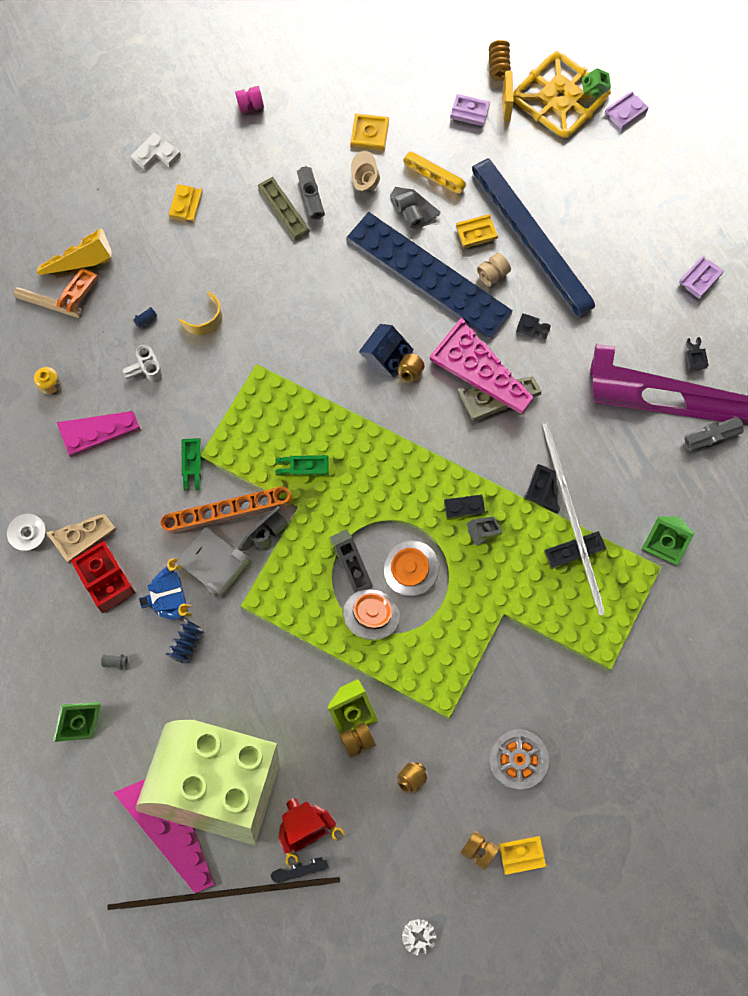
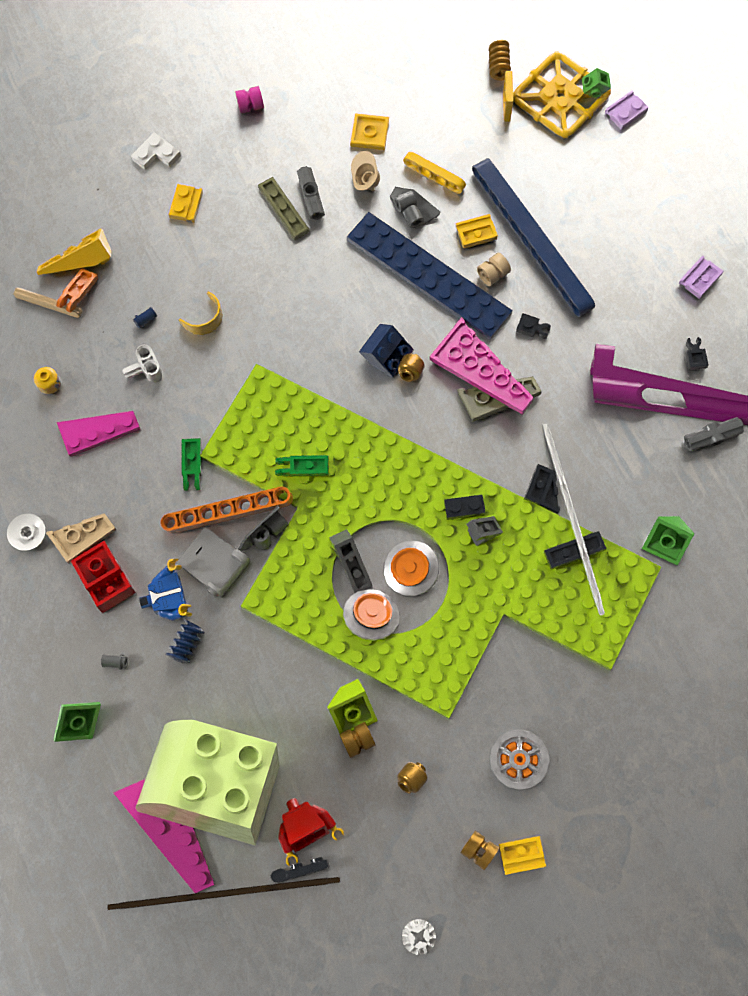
(470, 110): lavender plate -> none

